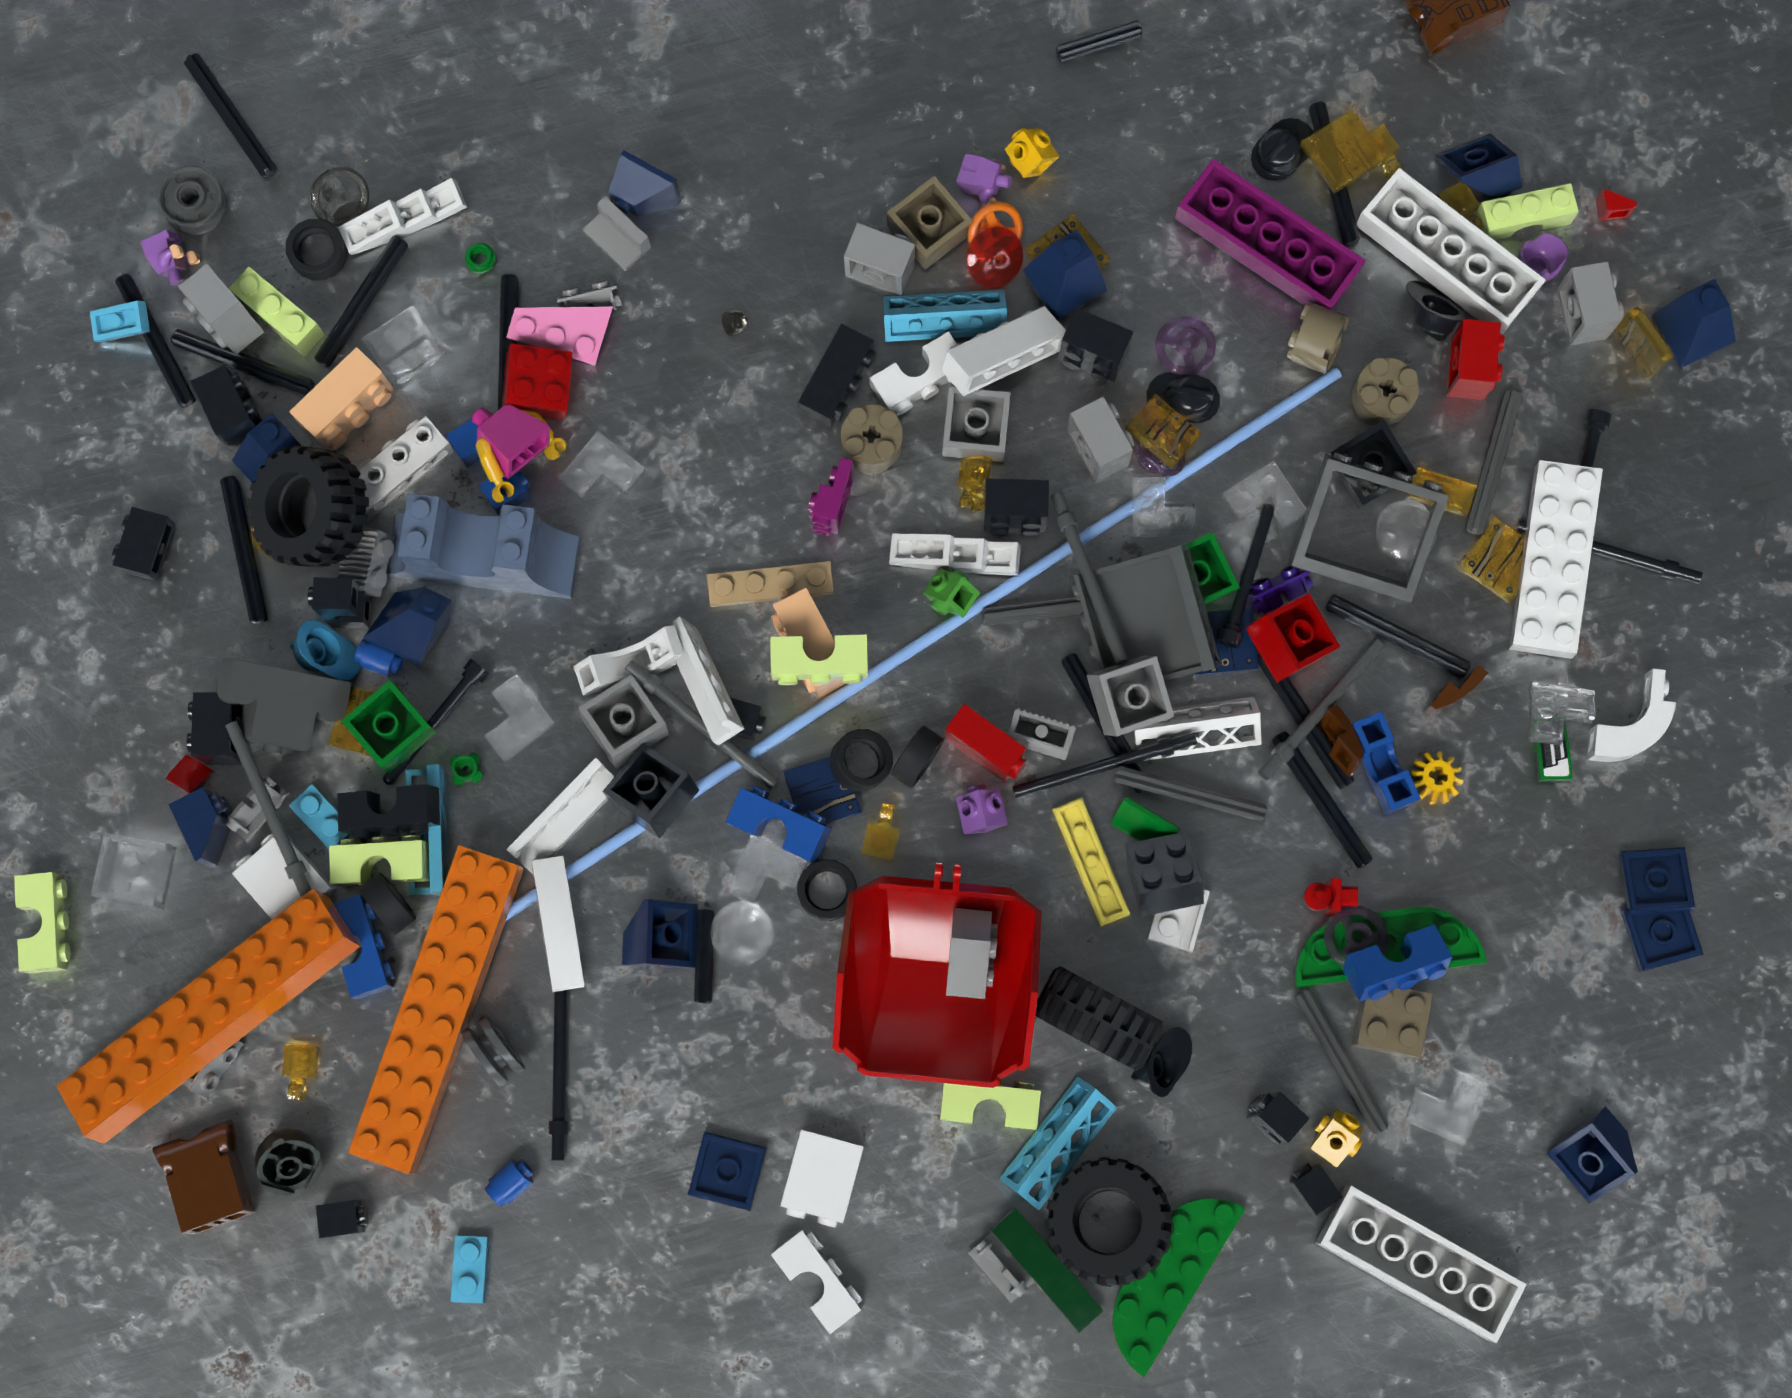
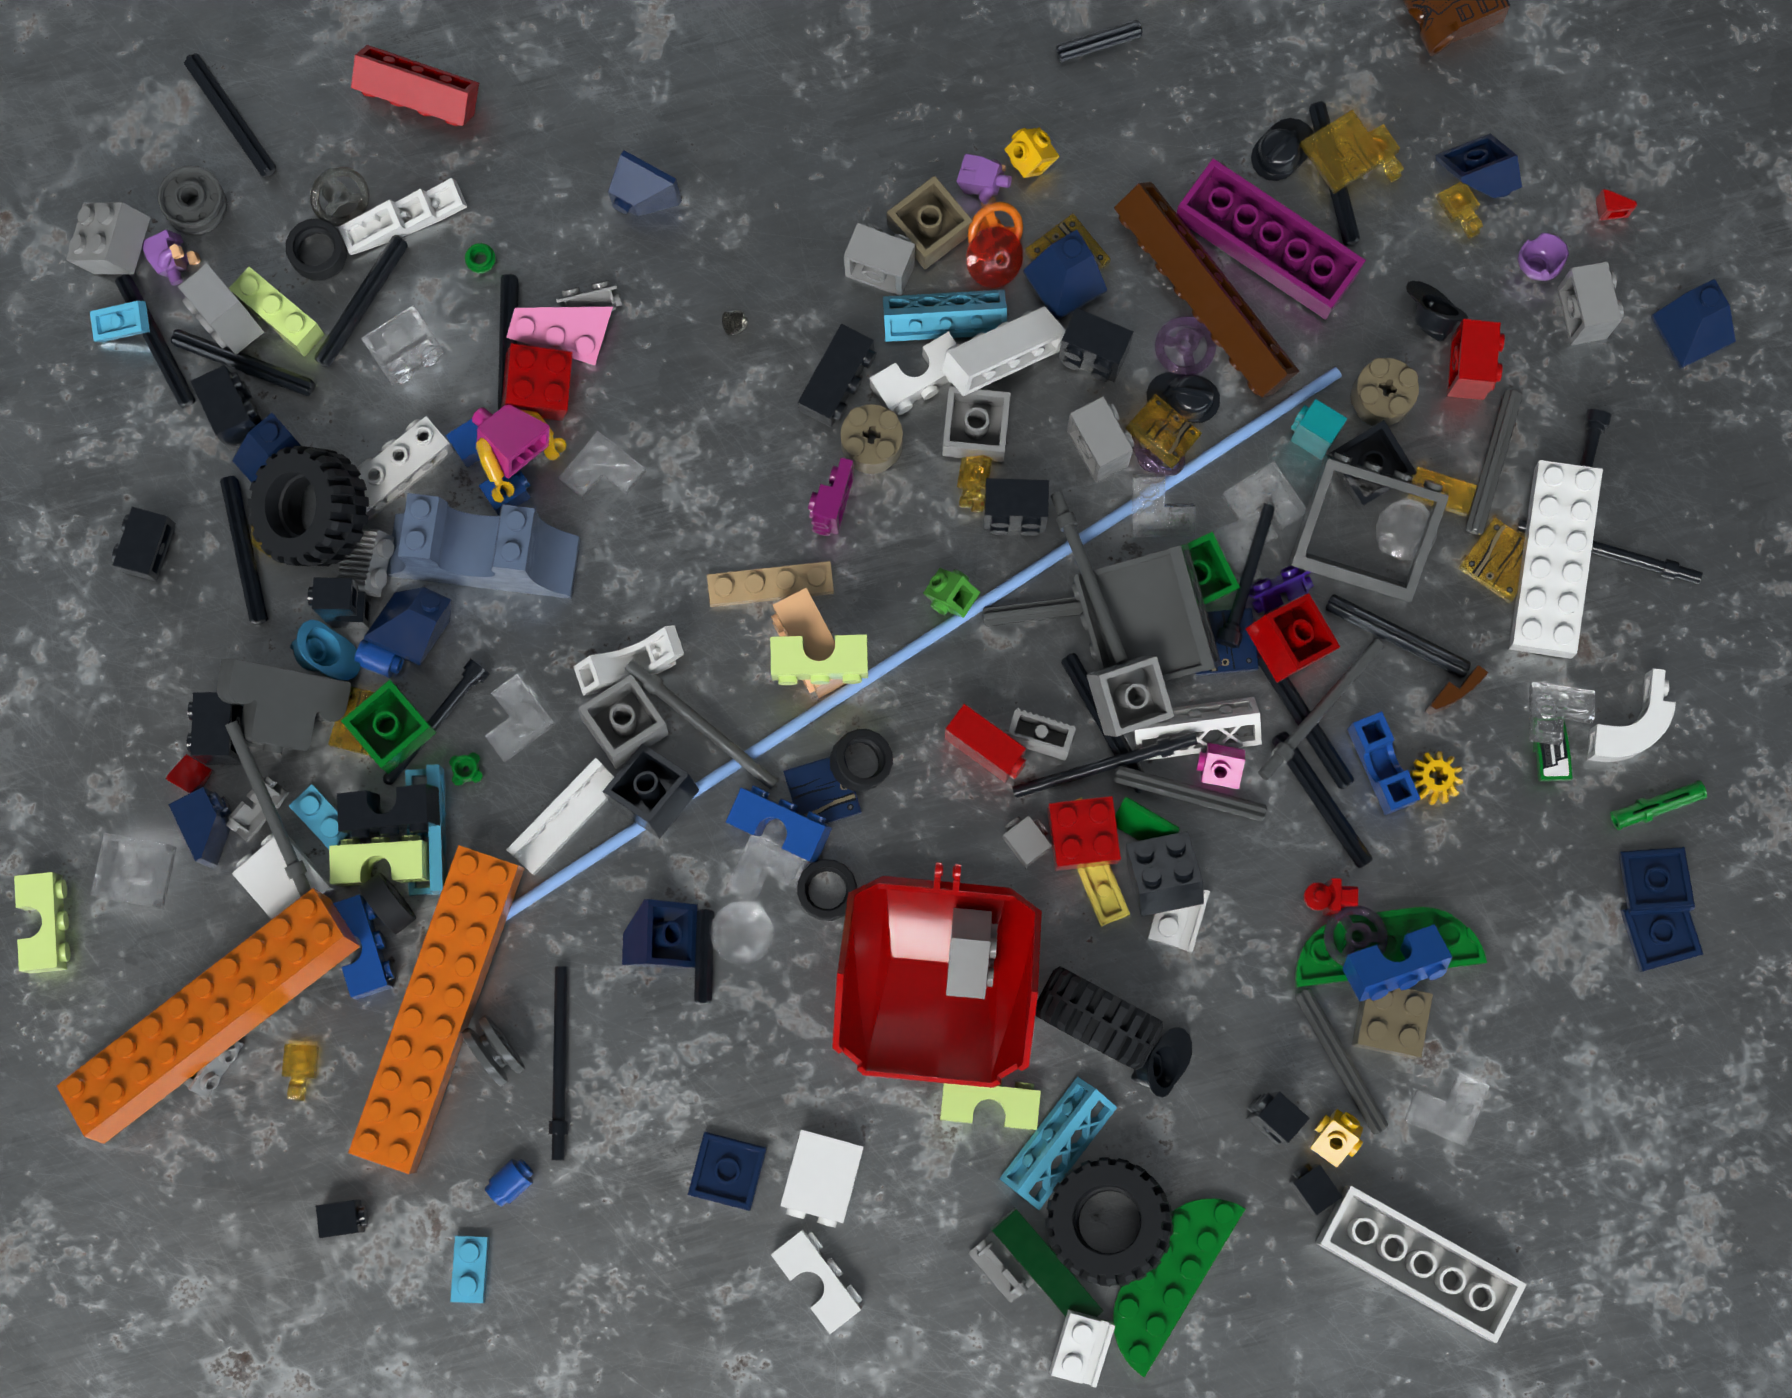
(108, 238): none -> light grey brick
(205, 1178): reddish brown piece -> none
(287, 1161): pearl dark grey cylinder -> none
(342, 400): light nougat brick -> none
(414, 85): none -> brick
(557, 923): white slope -> none
(617, 235): light grey panel -> none
(706, 685): white fence -> none
(751, 719): black brick -> none
(880, 838): clear yellow plate -> none
(917, 756): black tyre -> none
(951, 553): white slope -> none
(981, 810): medium lavender brick -> none
(1027, 839): none -> light grey brick
(1082, 1348): none -> white plate
(1083, 833): none -> red brick
(1205, 290): none -> reddish brown brick
(1221, 765): none -> brick
(1317, 428): none -> teal brick
(1318, 338): dark tan brick -> none
(1347, 747): reddish brown slope -> none
(1449, 251): white brick -> none
(1544, 207): yellowish green arch -> none
(1595, 1155): dark blue slope -> none
(1625, 817): none -> green pin
(1643, 342): clear yellow tile -> none

